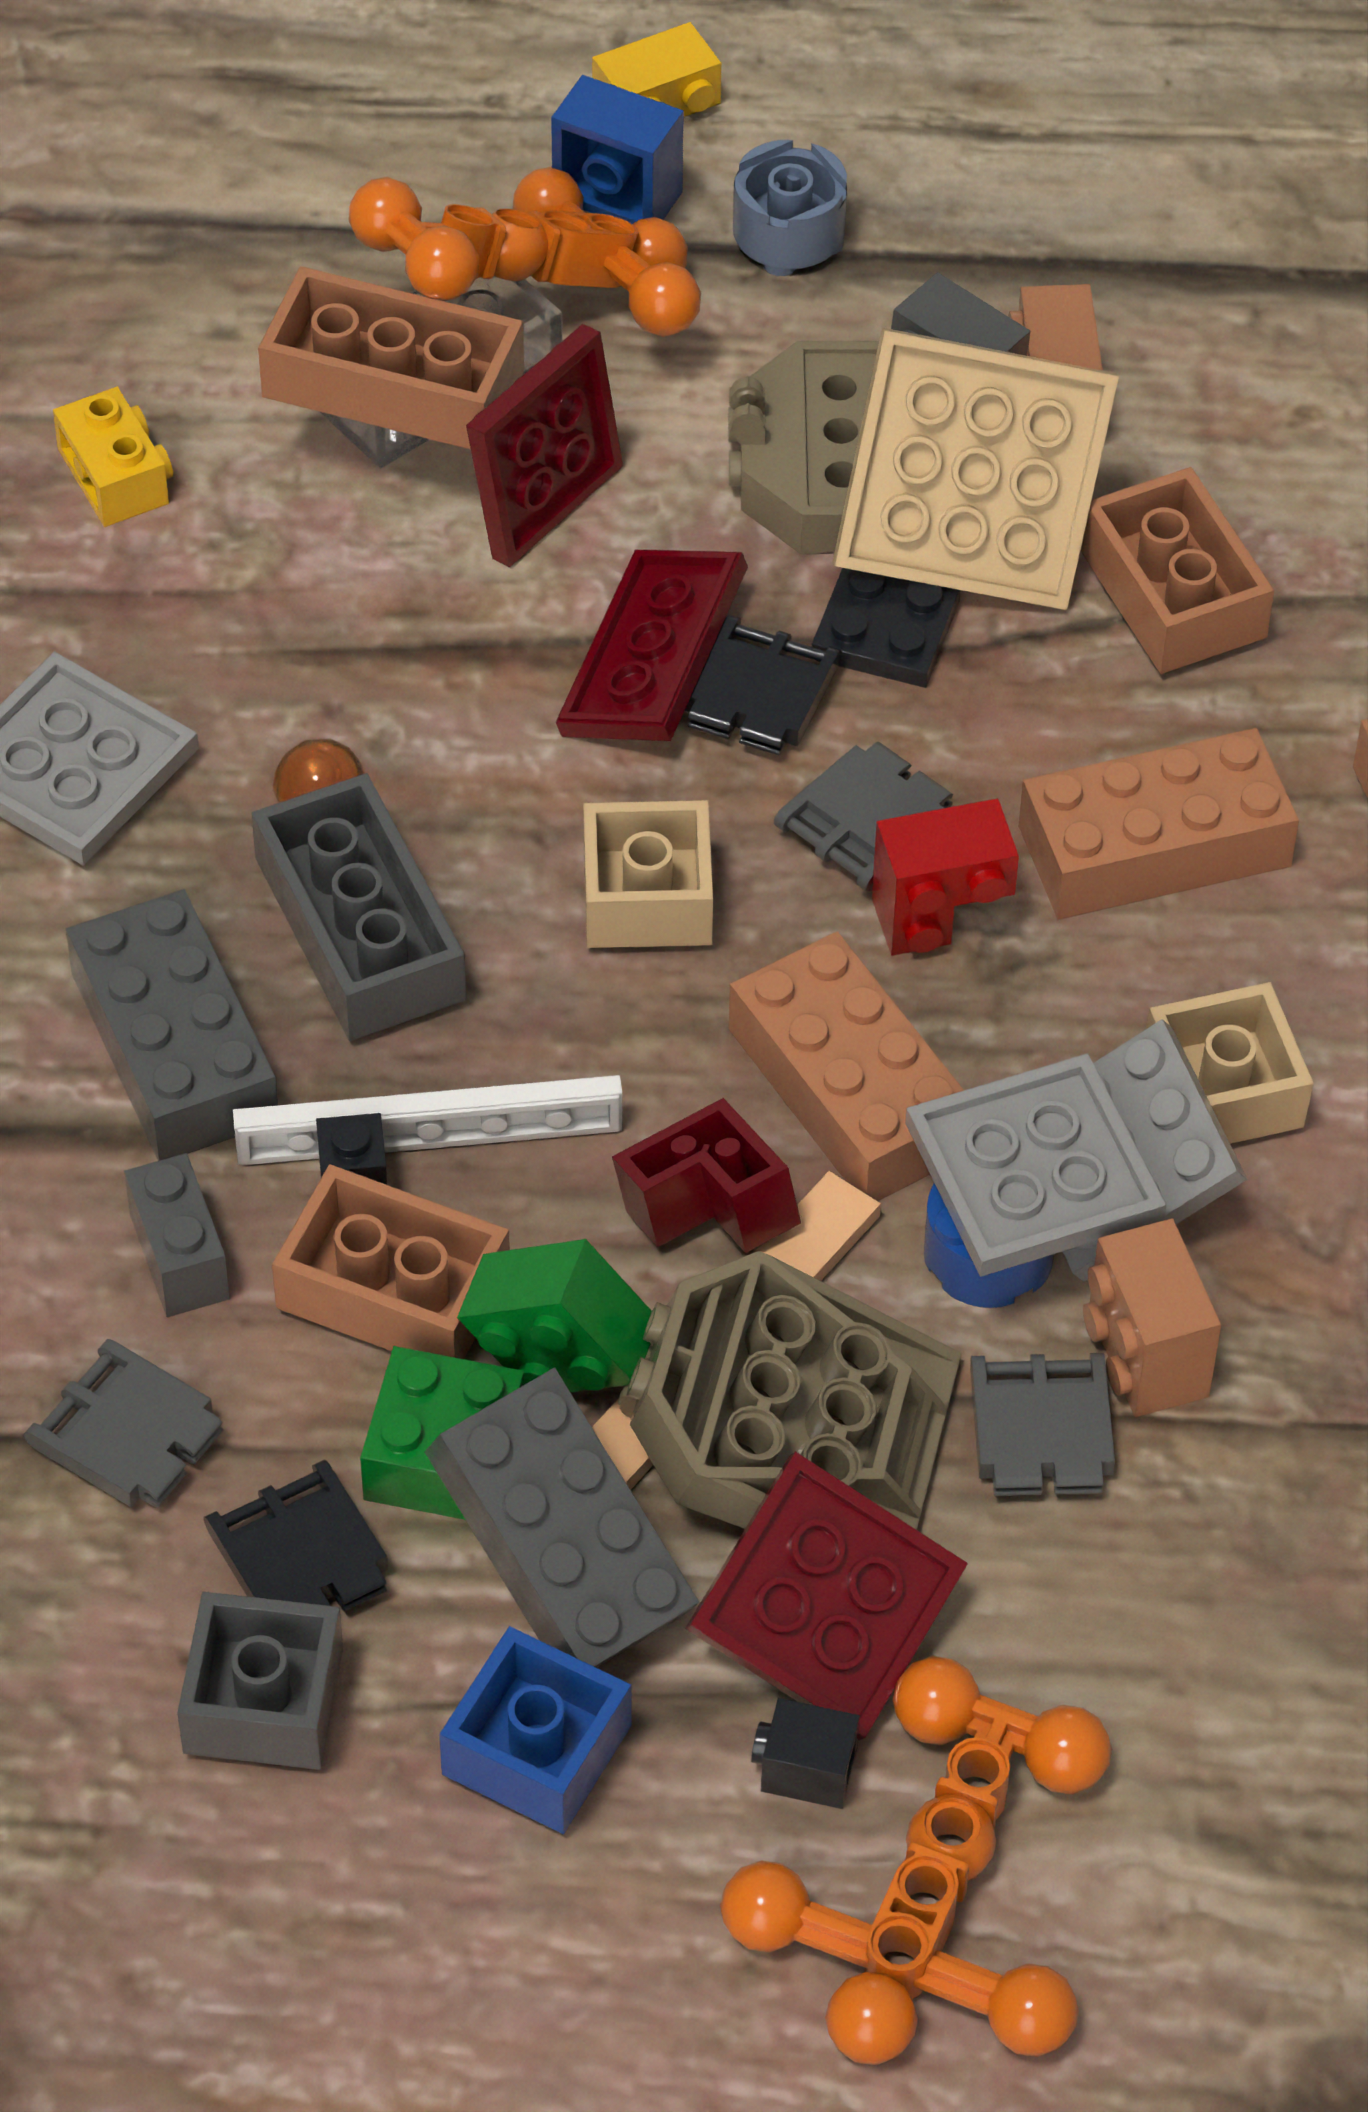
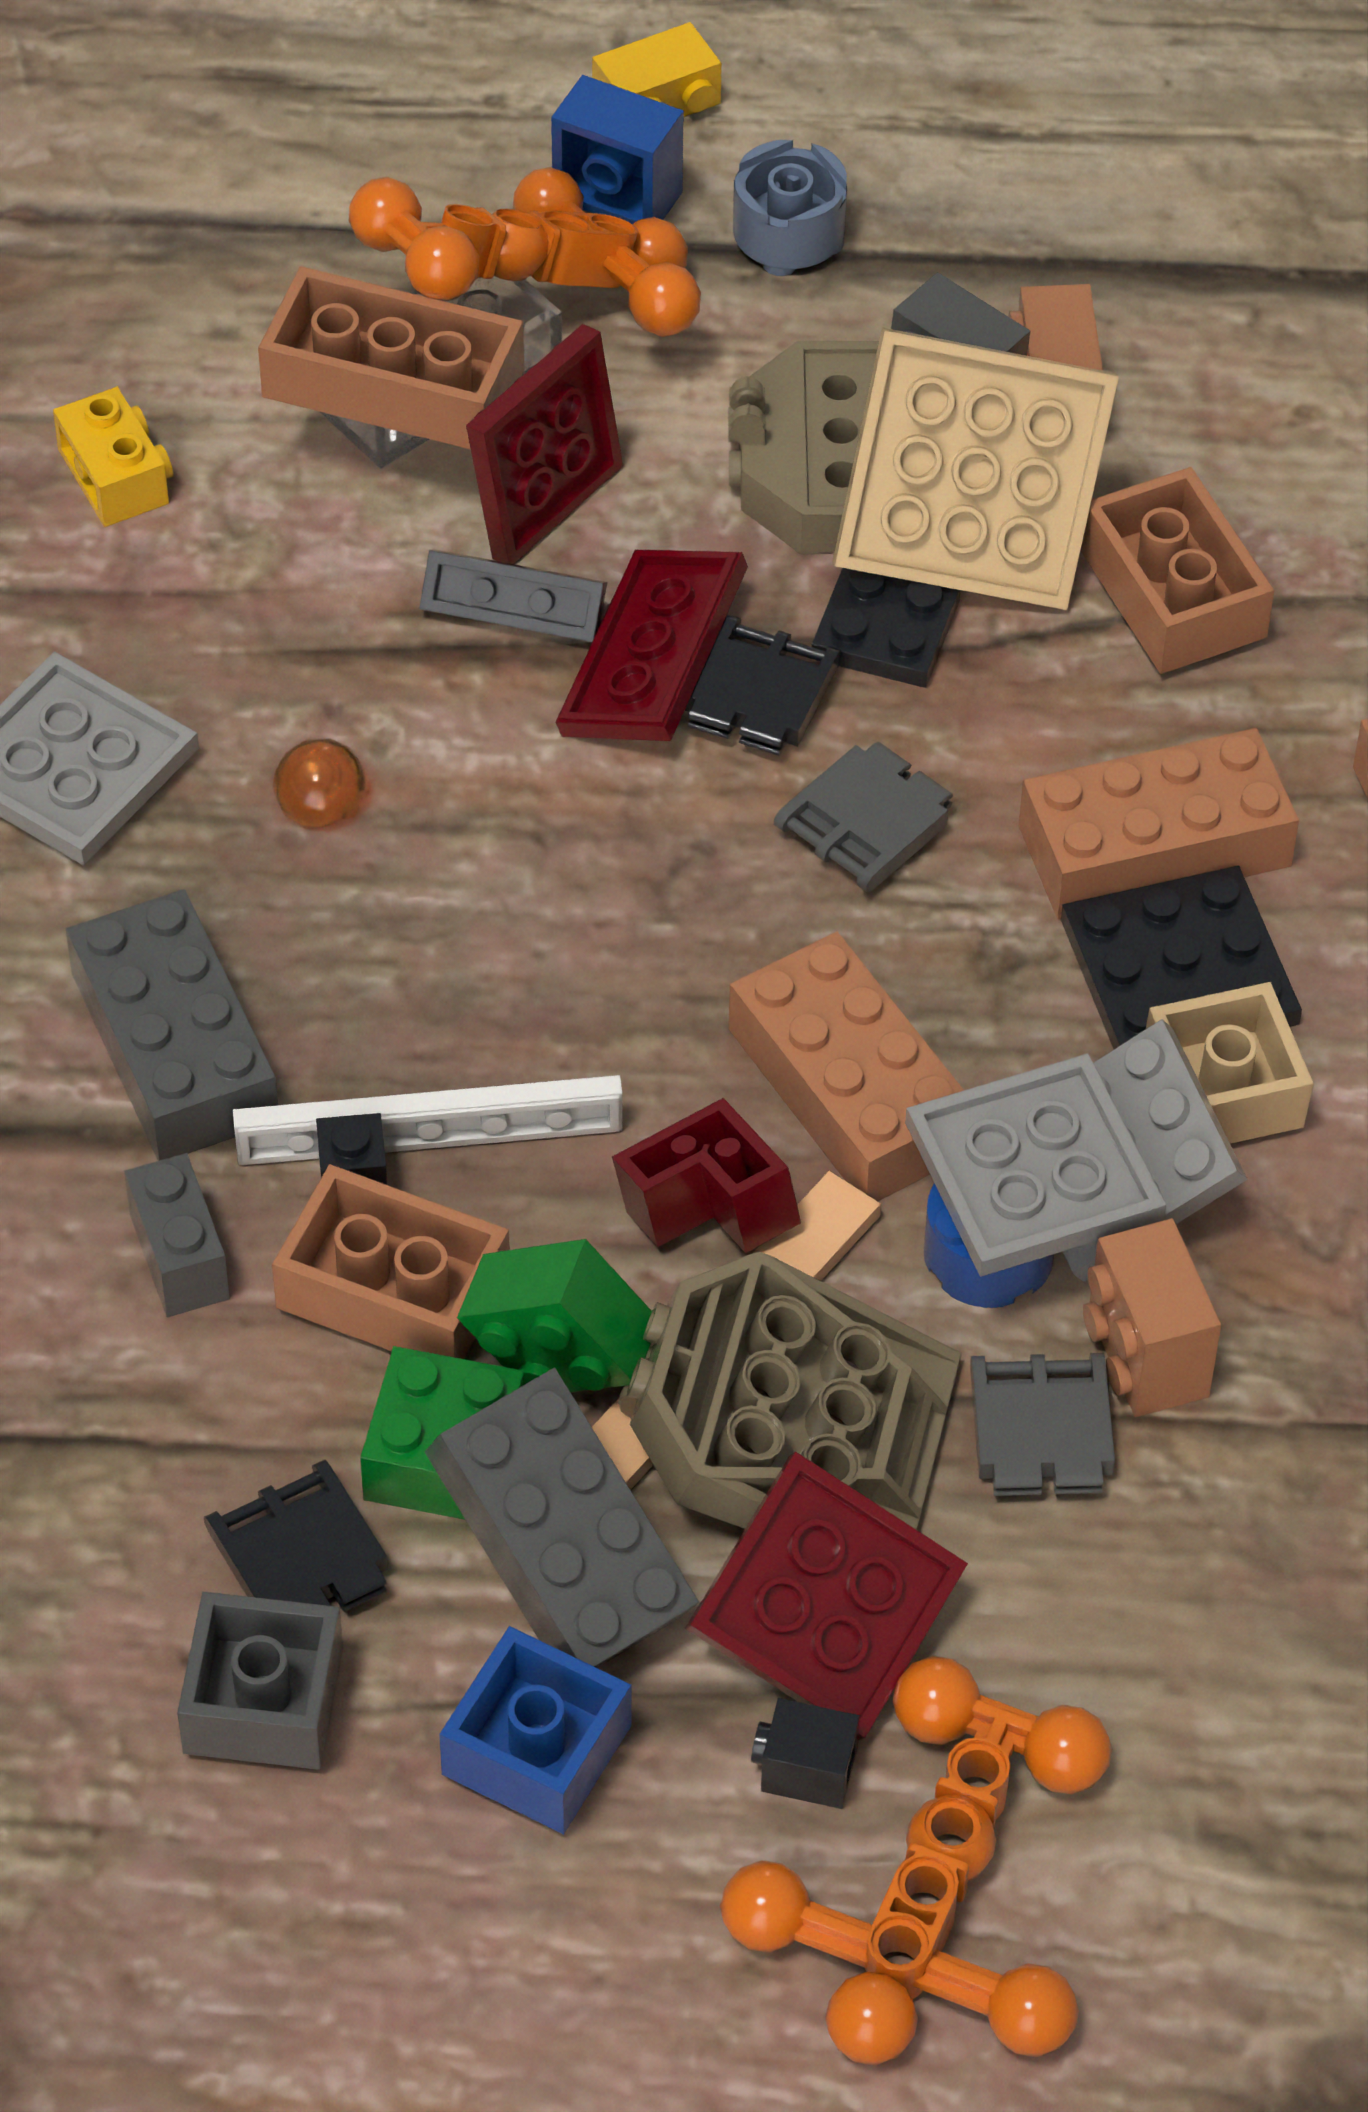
(128, 1427): dark grey plate -> none
(359, 906): dark grey brick -> none
(513, 595): none -> plate
(647, 874): tan brick -> none
(939, 862): red brick -> none
(1172, 947): none -> black plate

